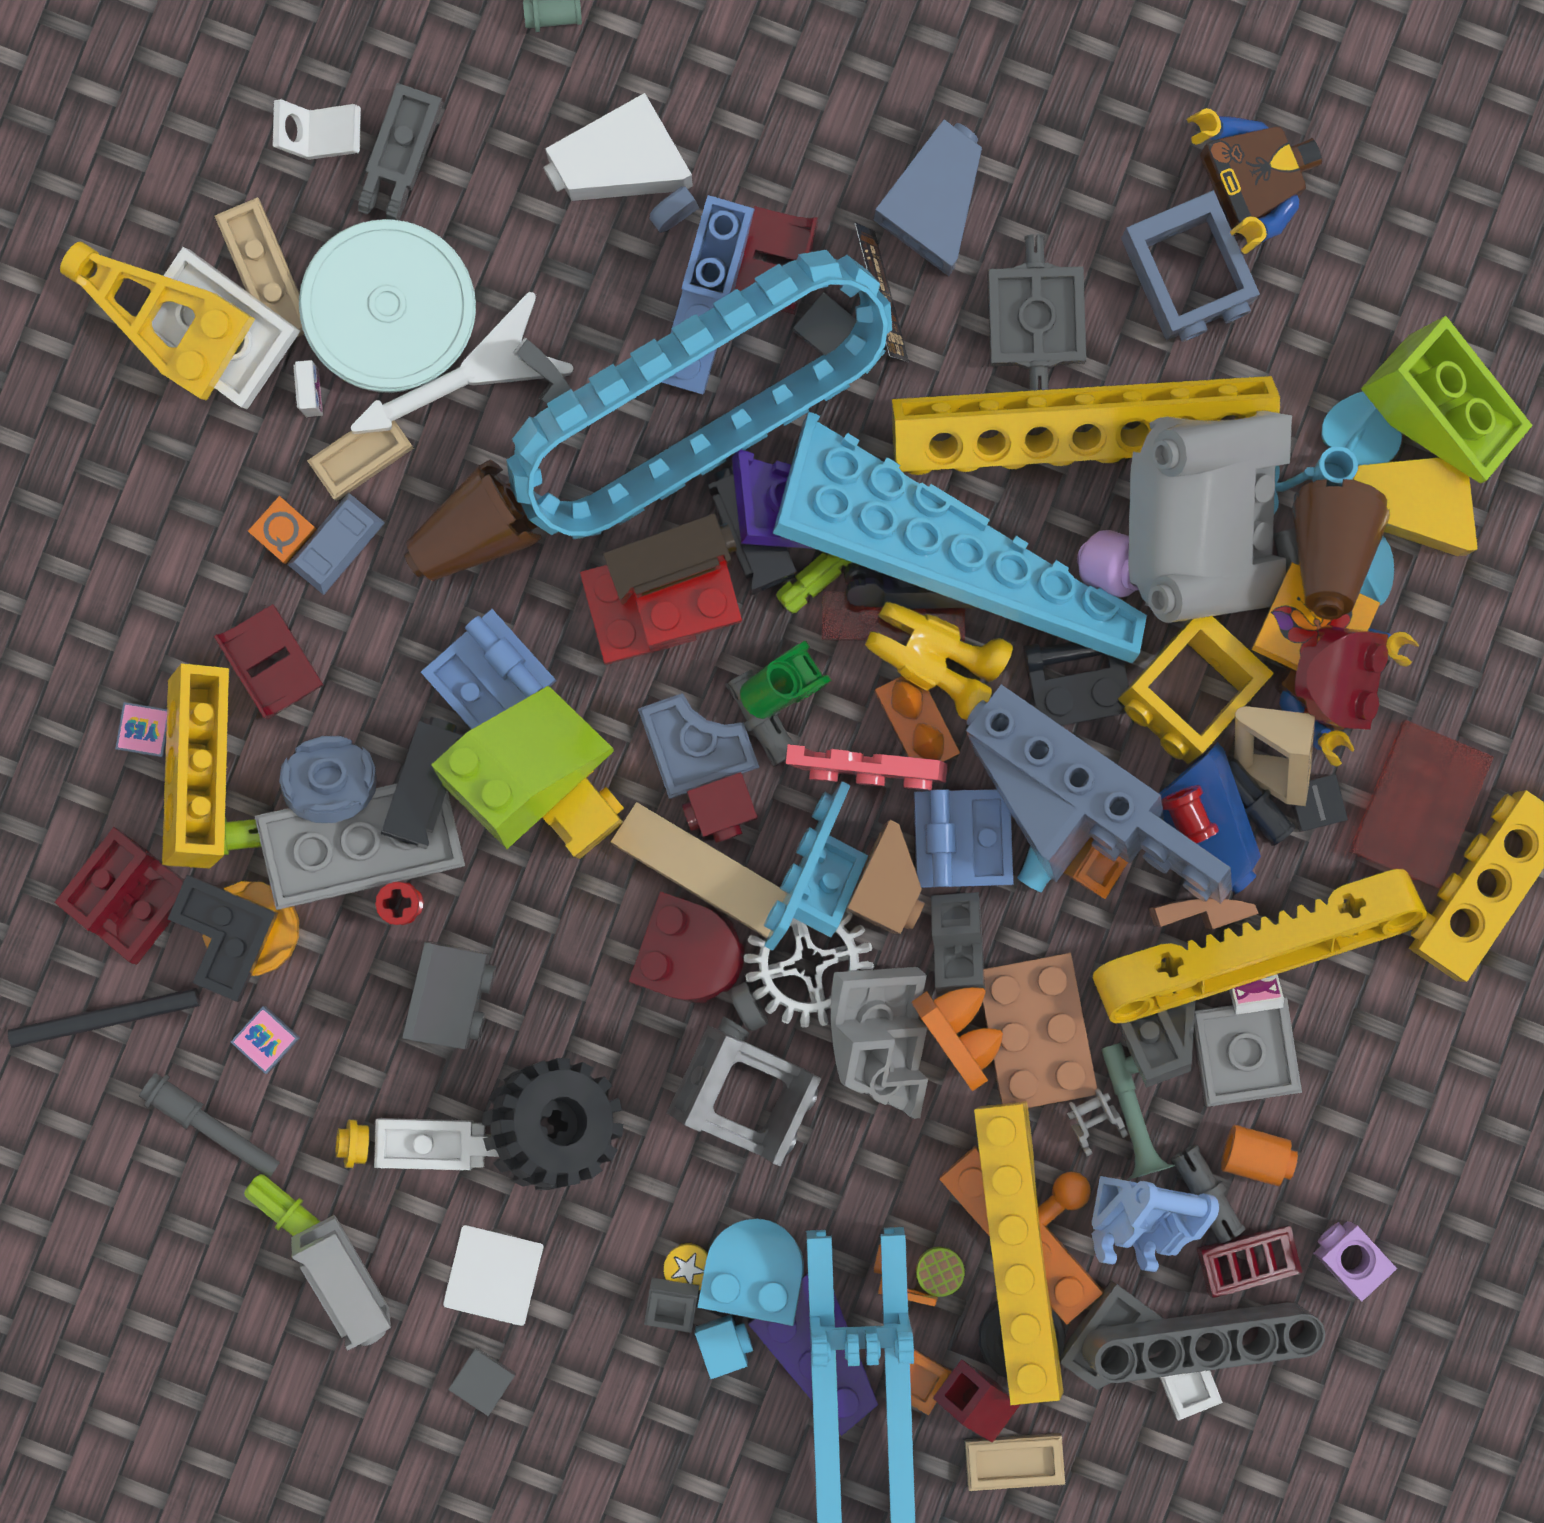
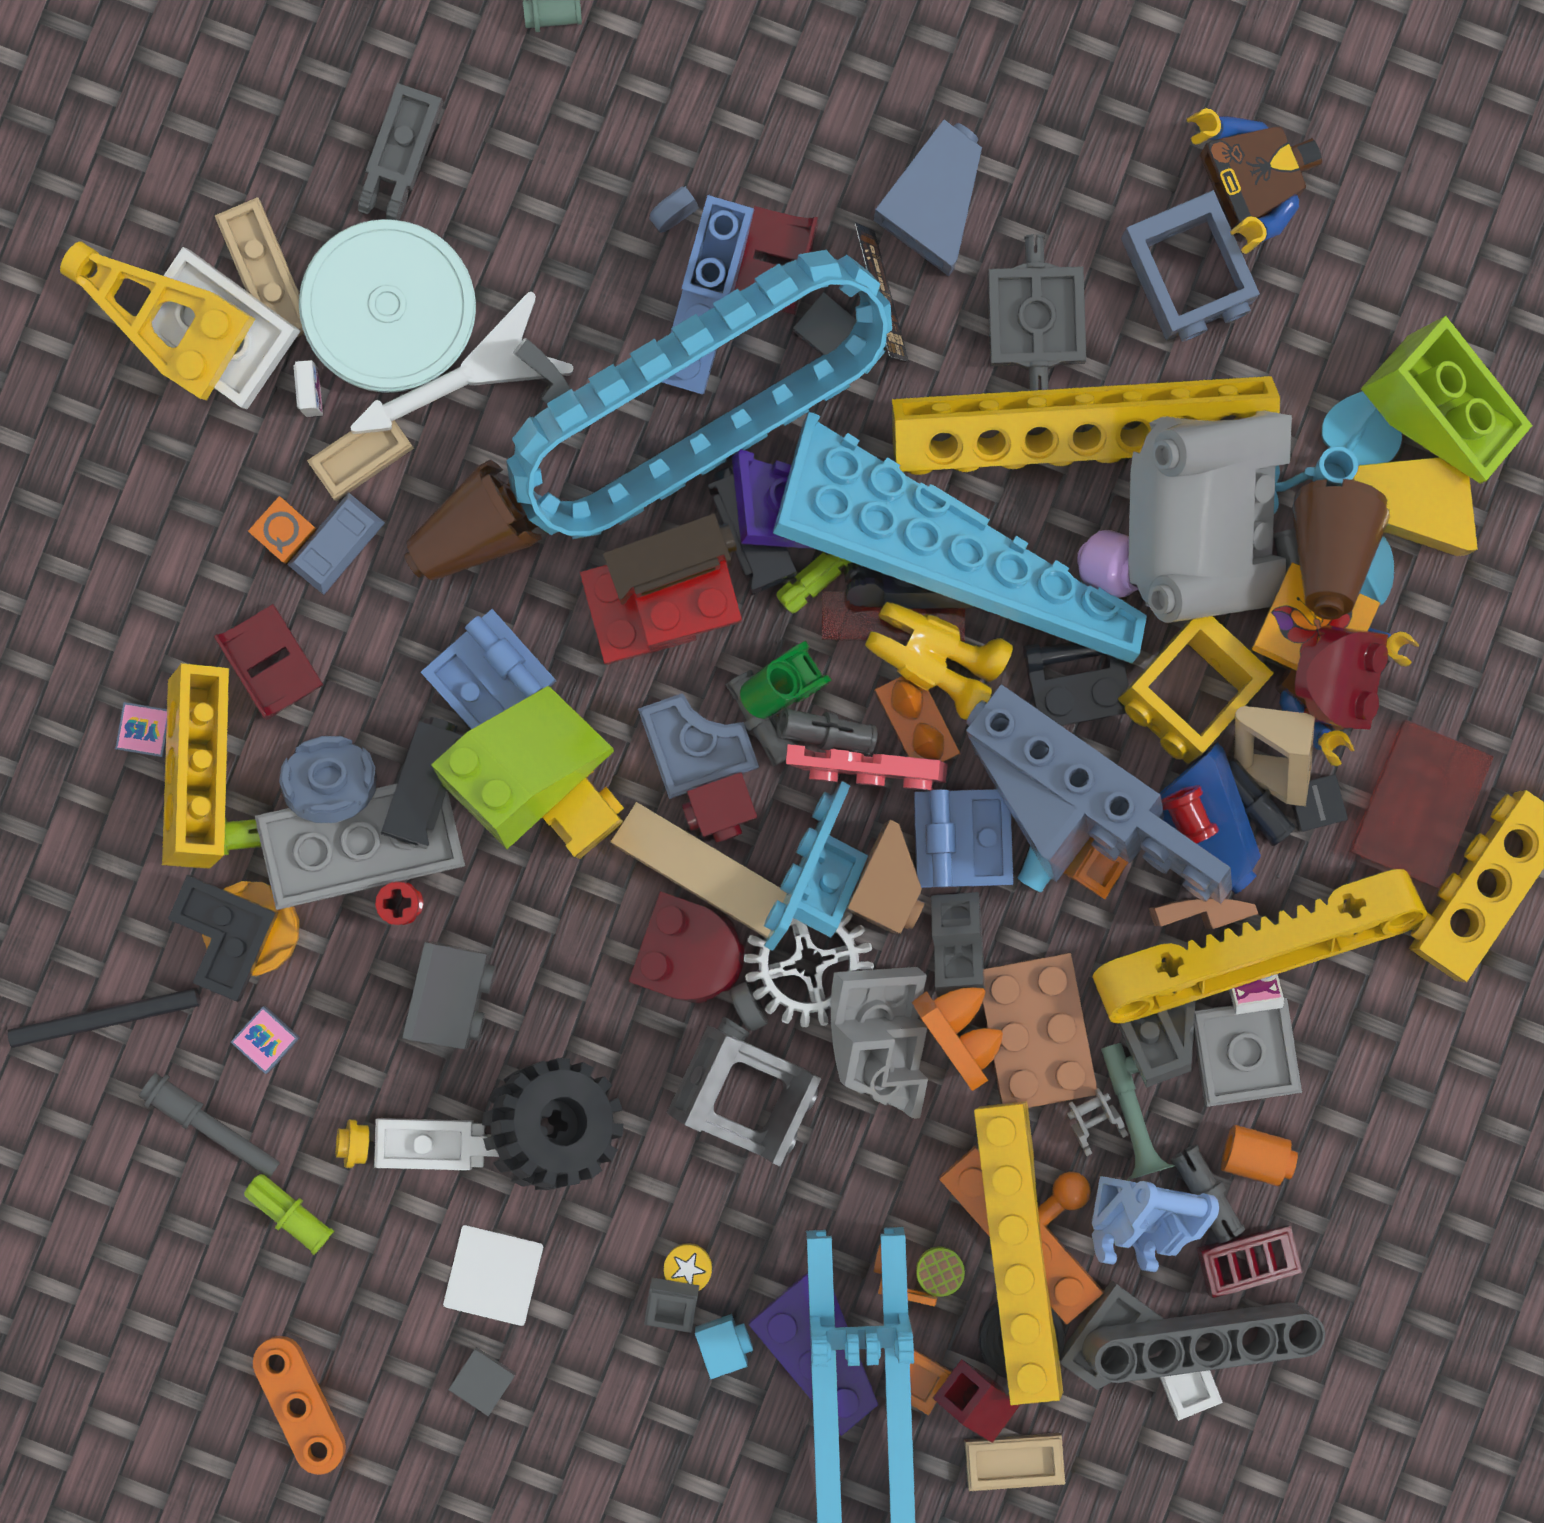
(122, 895): dark red slope -> none
(299, 1382): none -> orange plate
(319, 131): white bracket -> none
(341, 1283): light grey window -> none
(618, 156): white slope -> none
(753, 1272): medium azure slope -> none
(827, 731): none -> dark grey pin
(1368, 1274): lavender brick -> none

